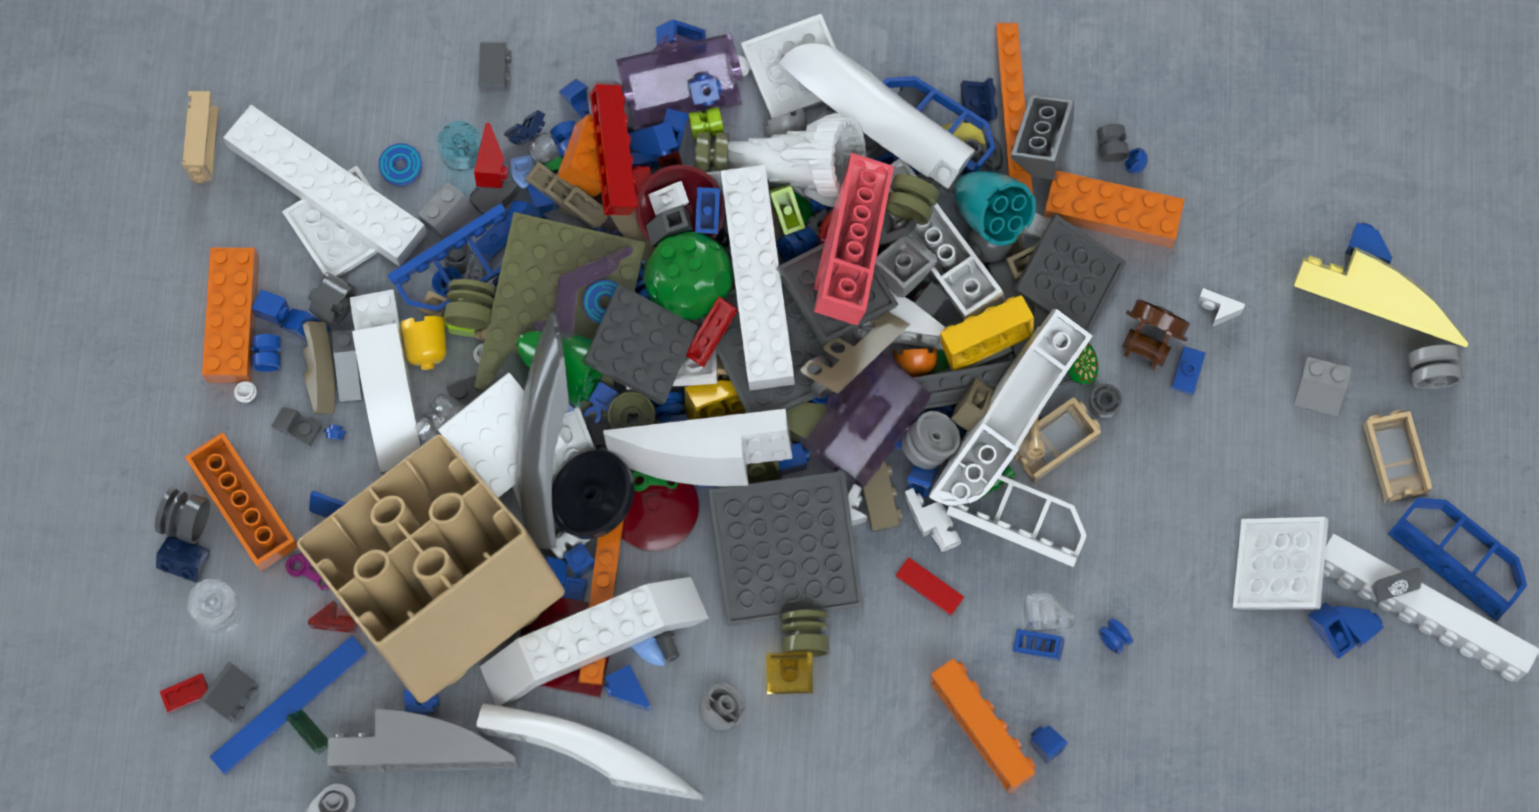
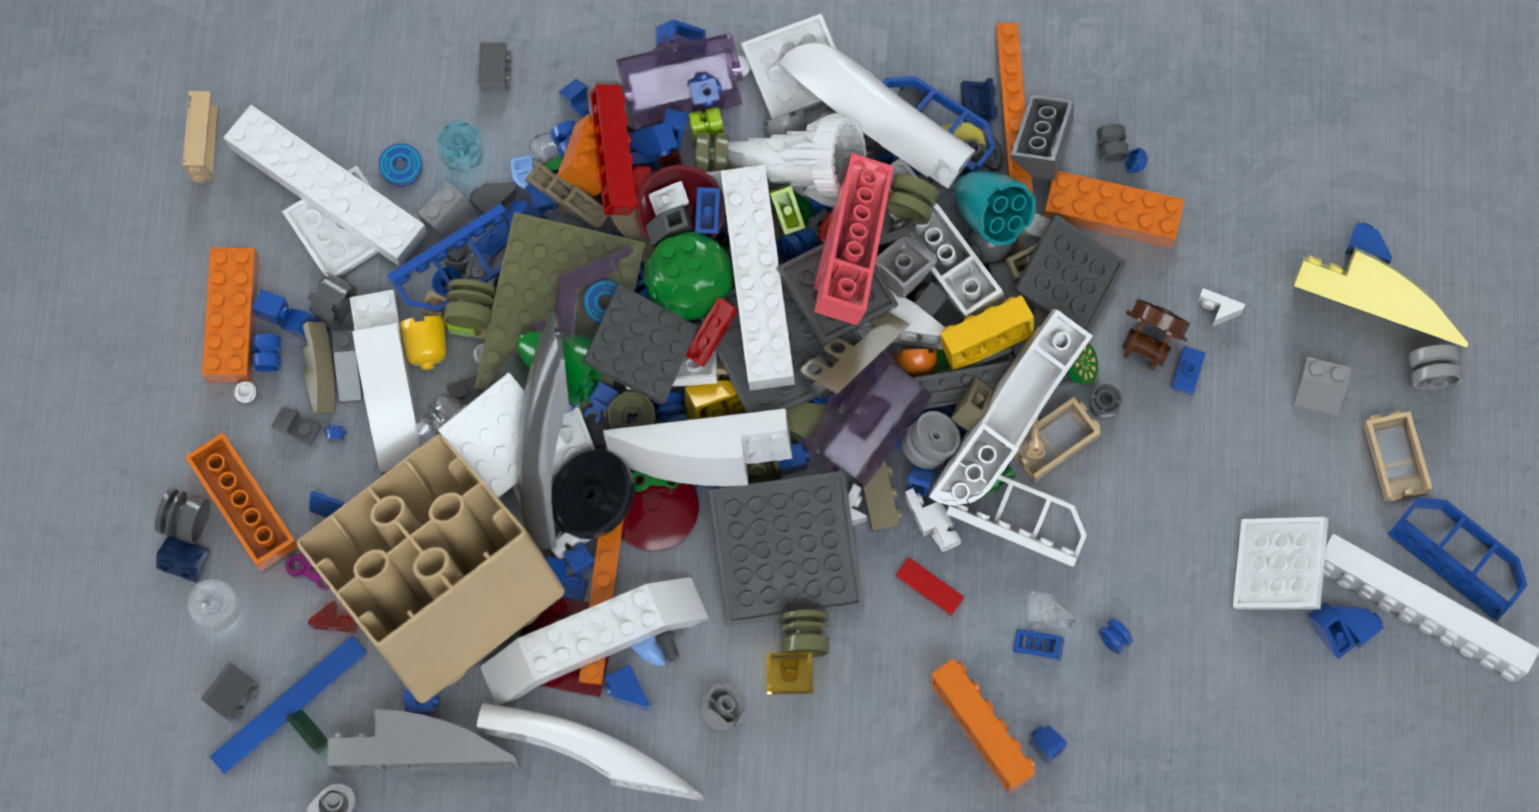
(184, 693): red plate -> none
(490, 164): red slope -> none
(528, 130): dark blue bracket -> none
(1397, 584): dark grey slope -> none

